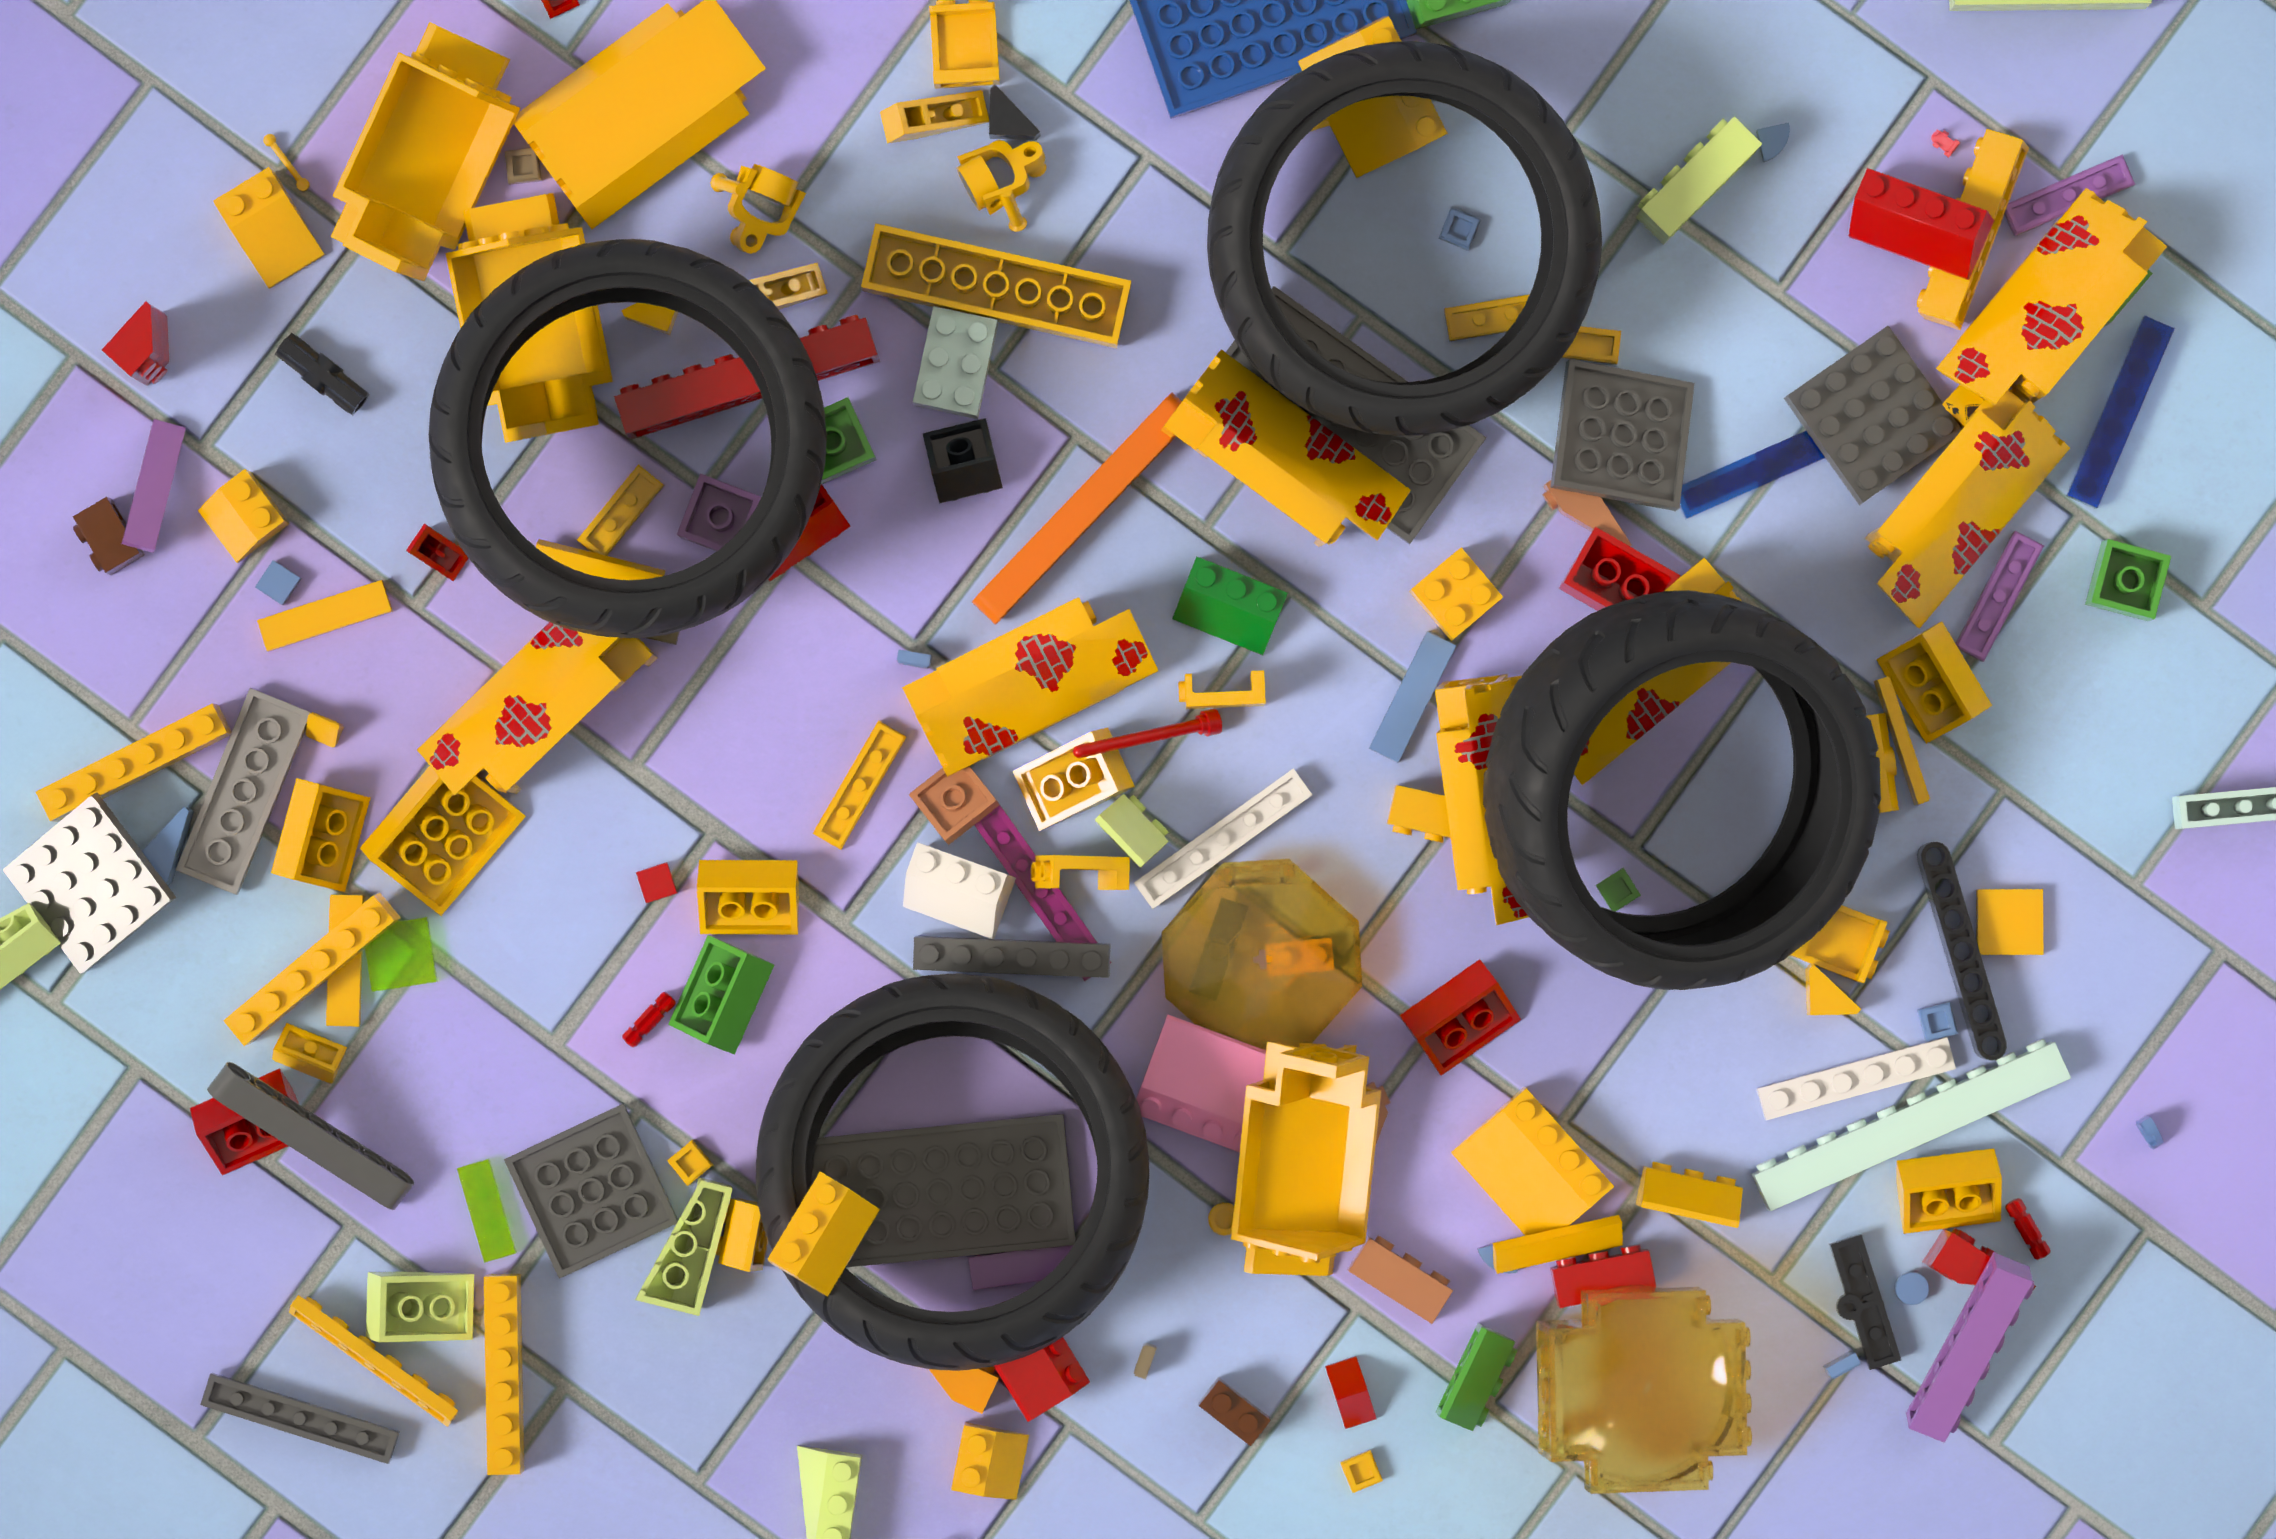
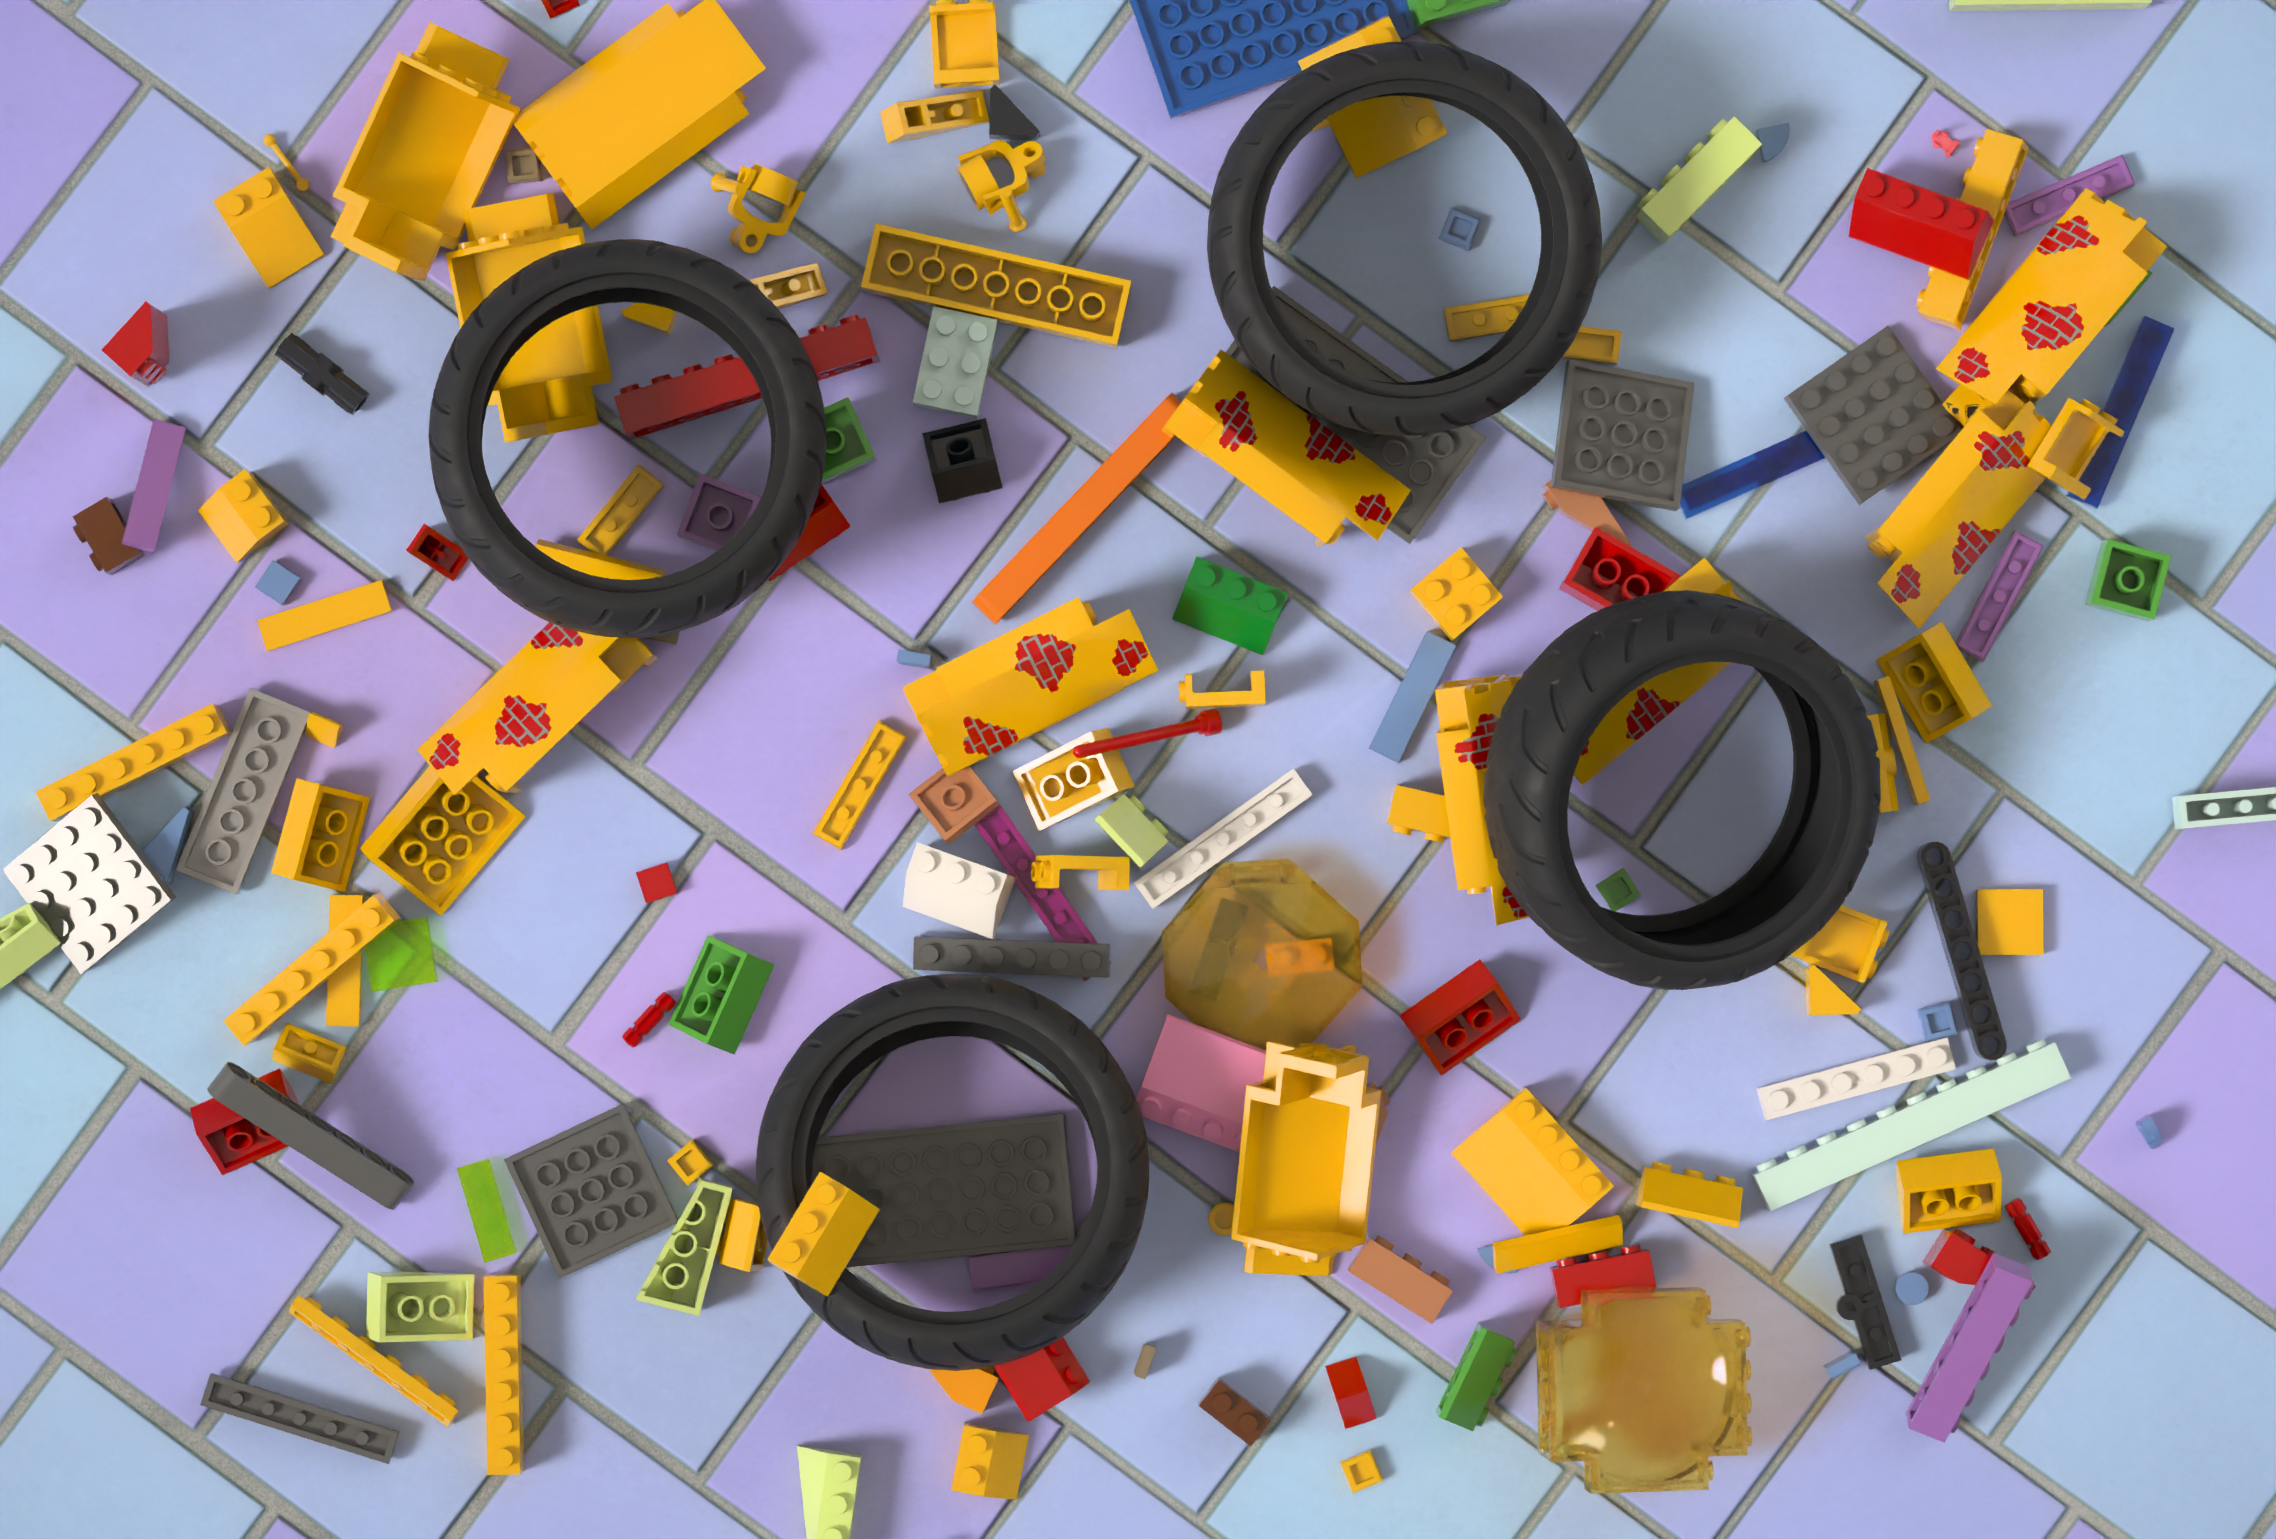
(748, 897): yellow slope -> none
(2072, 444): none -> yellow panel

